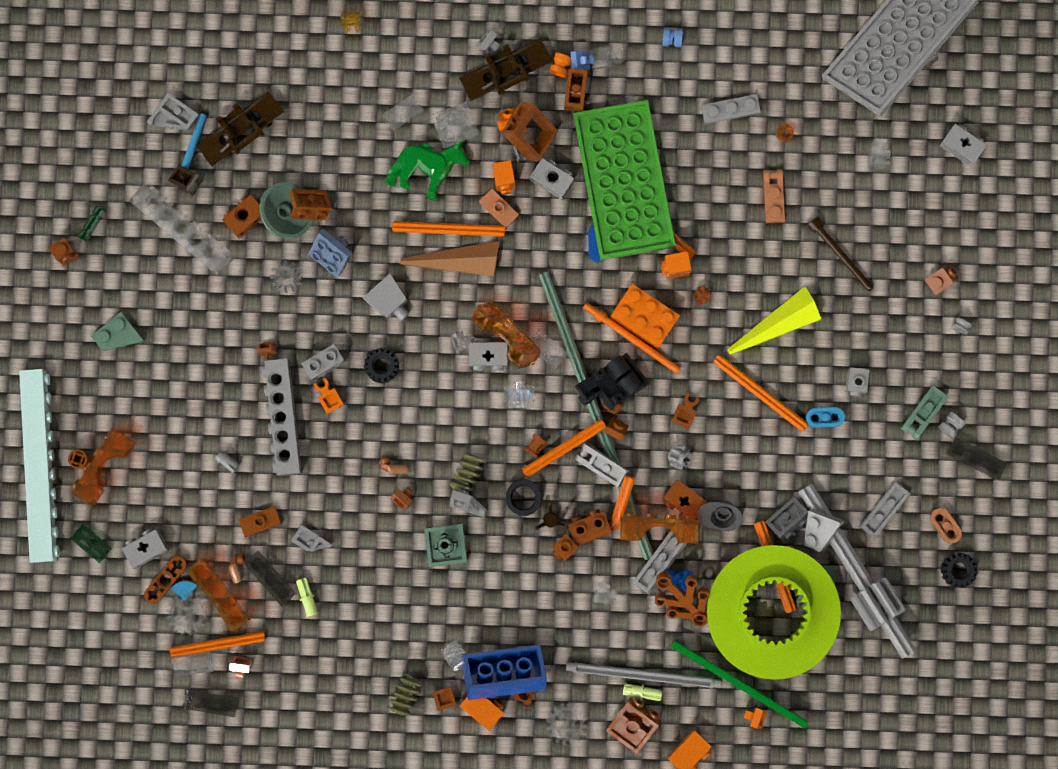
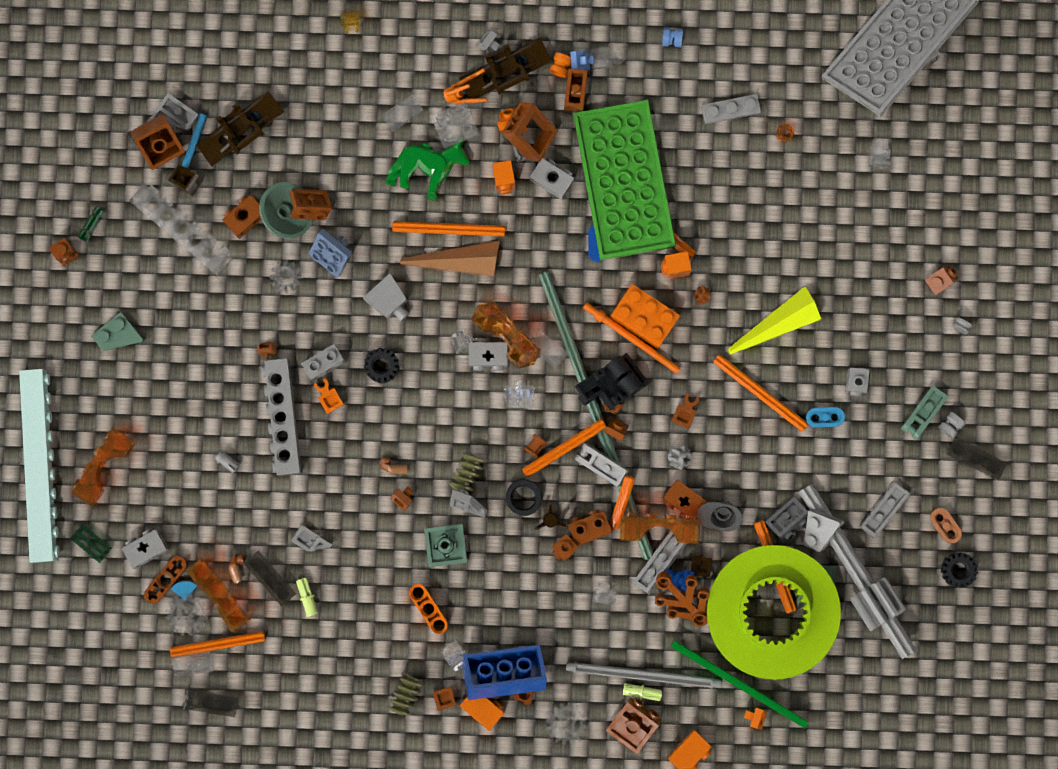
(81, 461): dark orange wheel -> none
(157, 141): none -> dark orange brick
(241, 666): nougat tile -> none
(260, 521): dark orange plate -> none
(421, 602): none -> orange beam
(455, 92): none -> orange plant
(499, 208): nougat plate -> none
(701, 566): none -> dark brown plate
(773, 197): nougat plate -> none
(817, 226): dark brown piece -> none
(953, 142): light grey brick -> none

